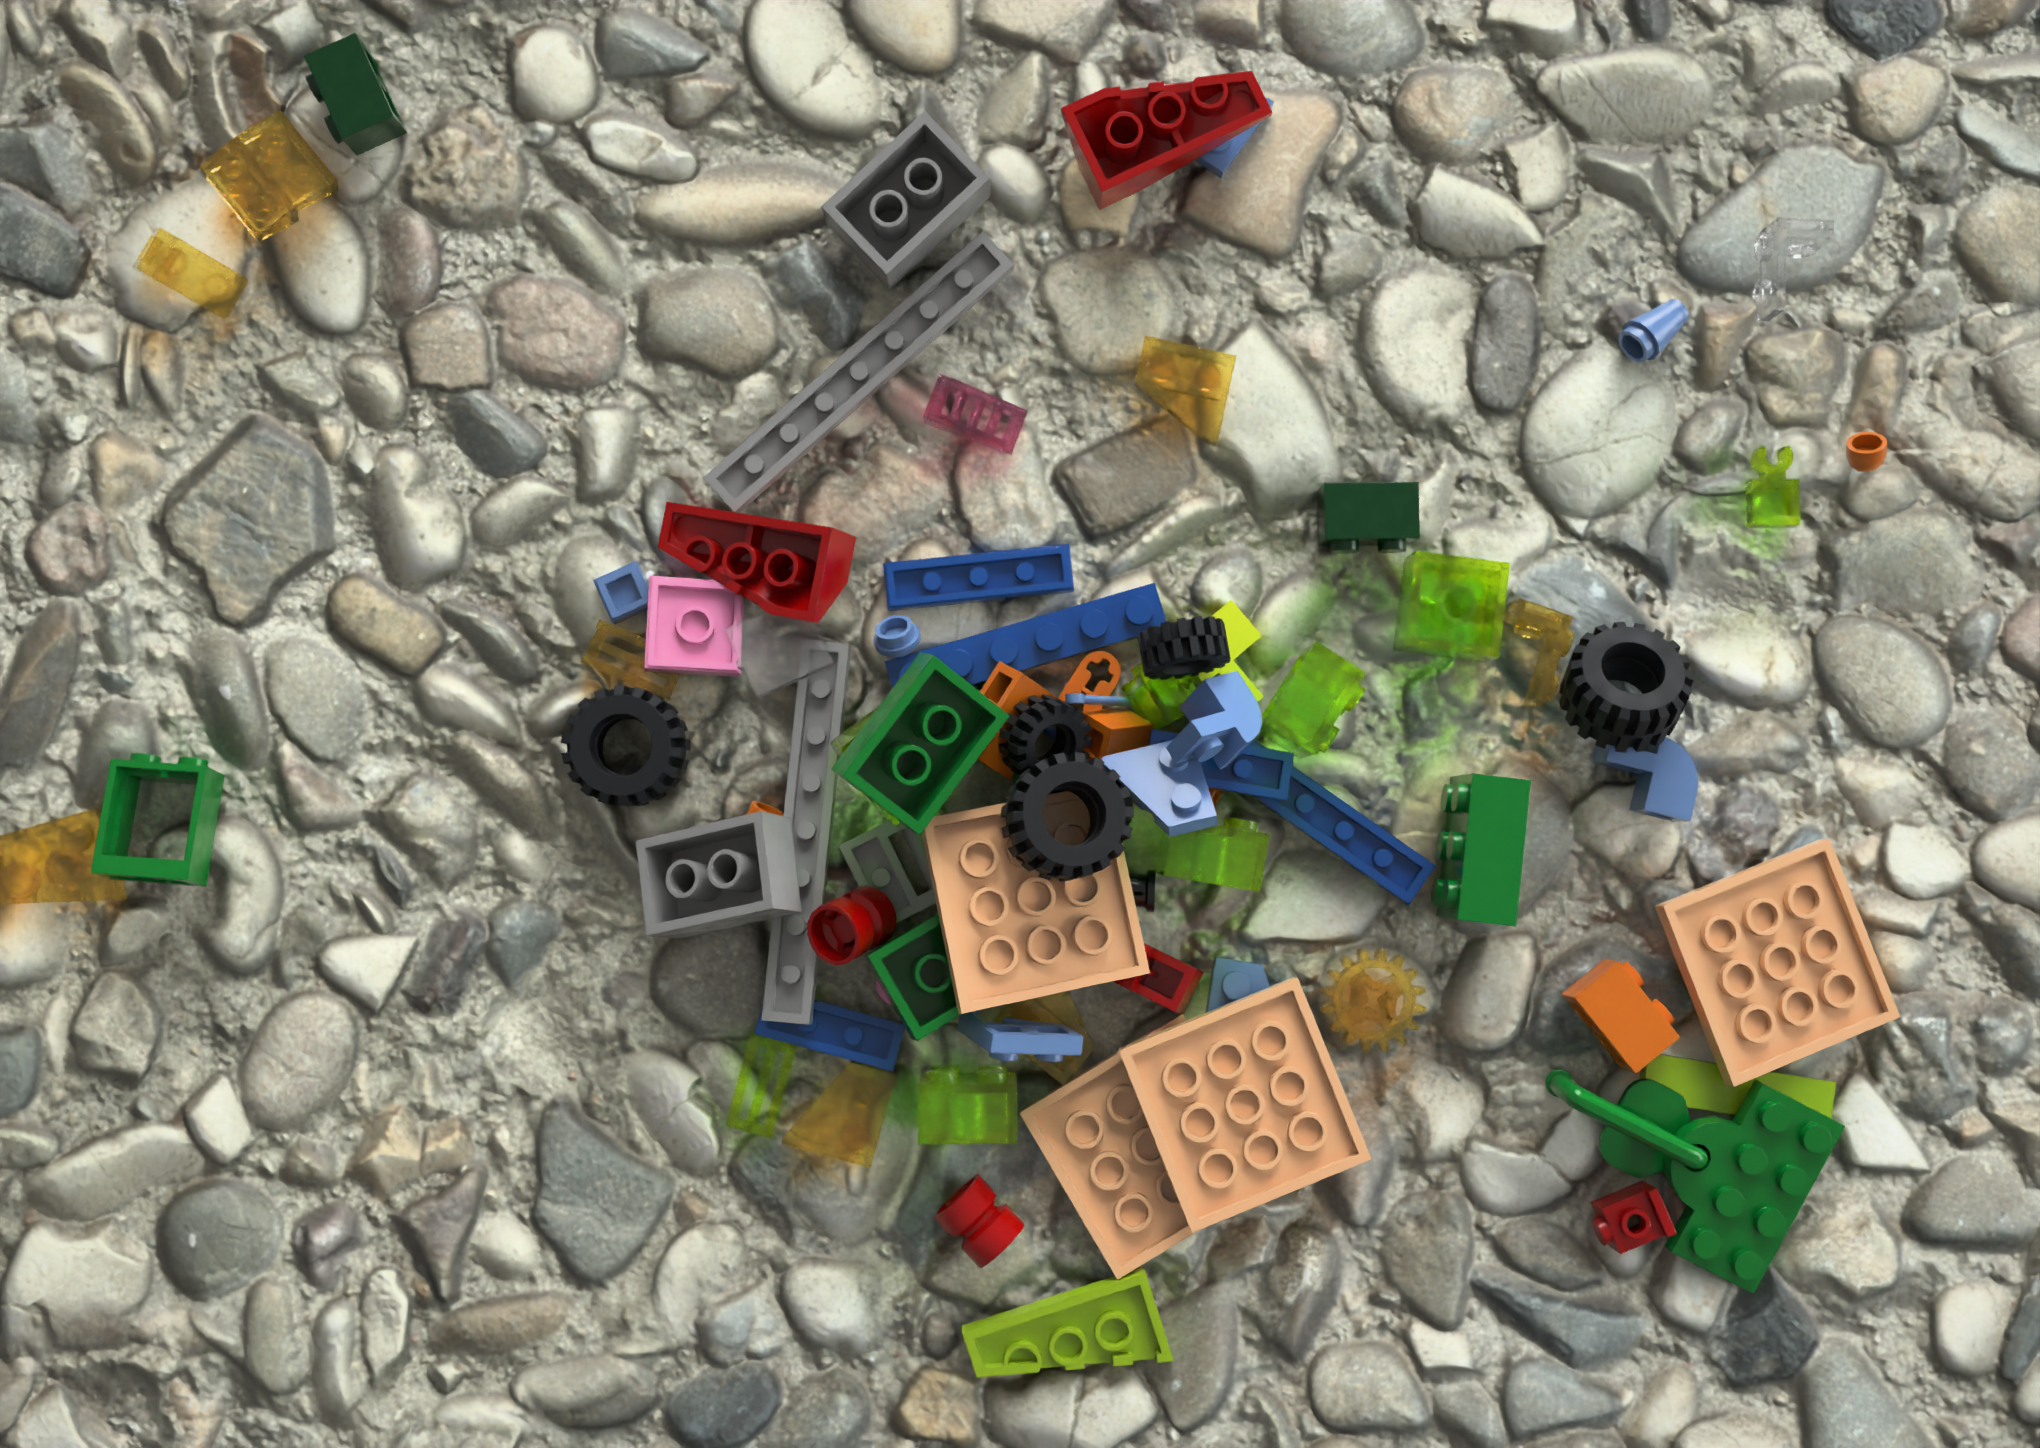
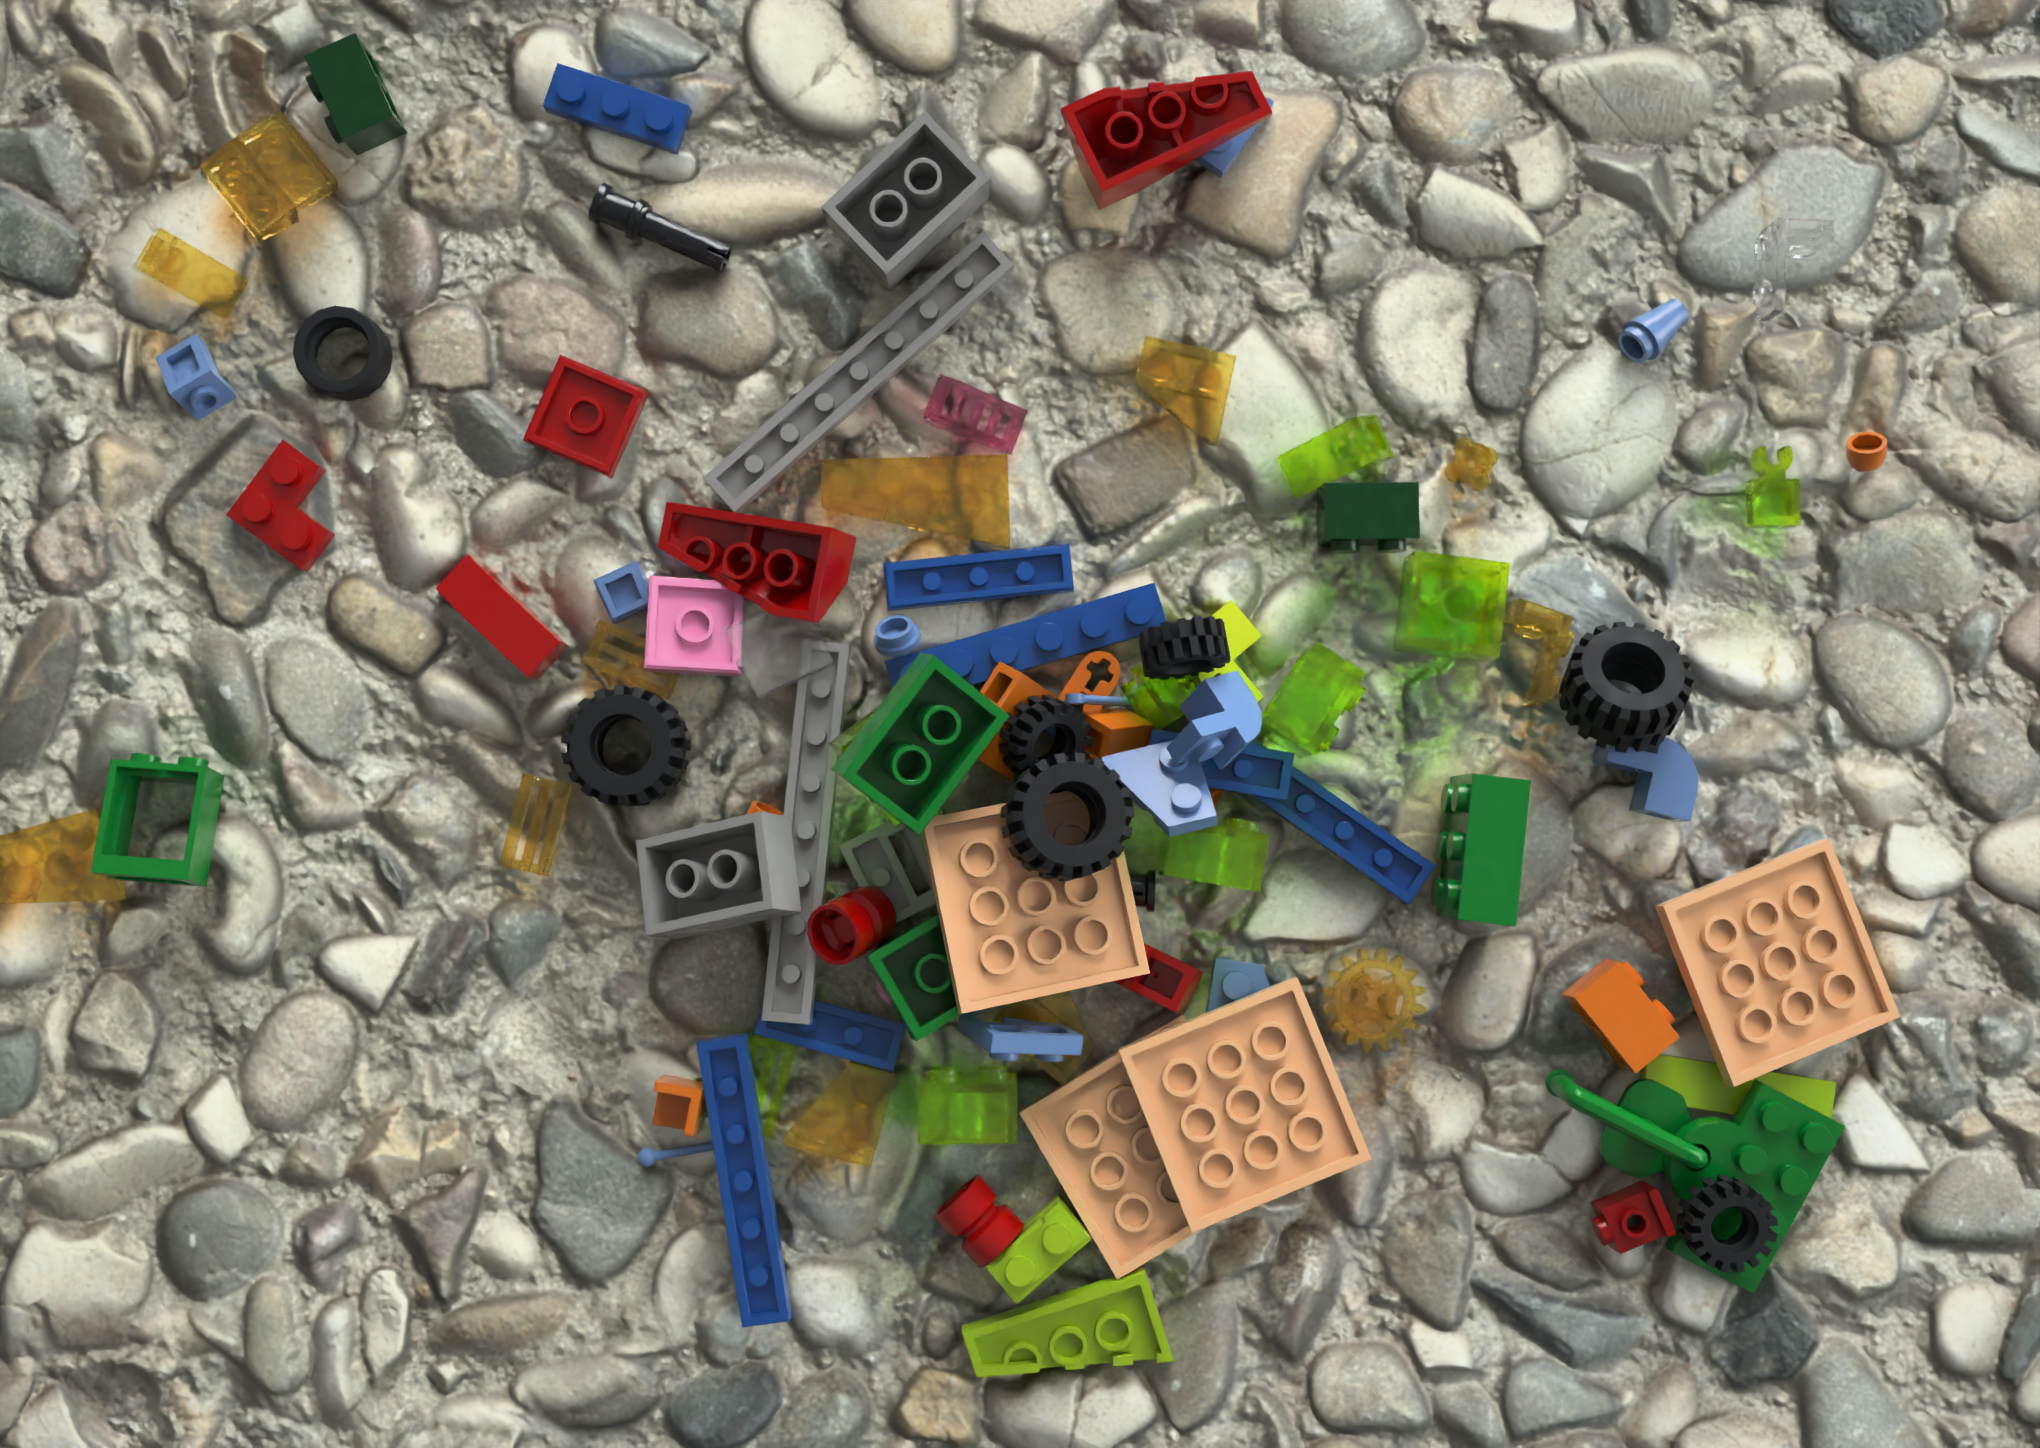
(194, 377): none -> medium blue bracket
(271, 506): none -> red plate
(313, 333): none -> black tyre
(501, 618): none -> red slope
(553, 829): none -> clear yellow tile
(586, 416): none -> red plate
(617, 108): none -> blue plate
(640, 221): none -> black pin
(648, 1156): none -> medium blue hinge
(679, 1104): none -> orange panel
(744, 1180): none -> blue plate
(933, 493): none -> clear yellow wing
(1039, 1249): none -> lime brick
(1335, 454): none -> clear neon green bracket
(1484, 460): none -> clear yellow plate
(1748, 1239): none -> black tyre

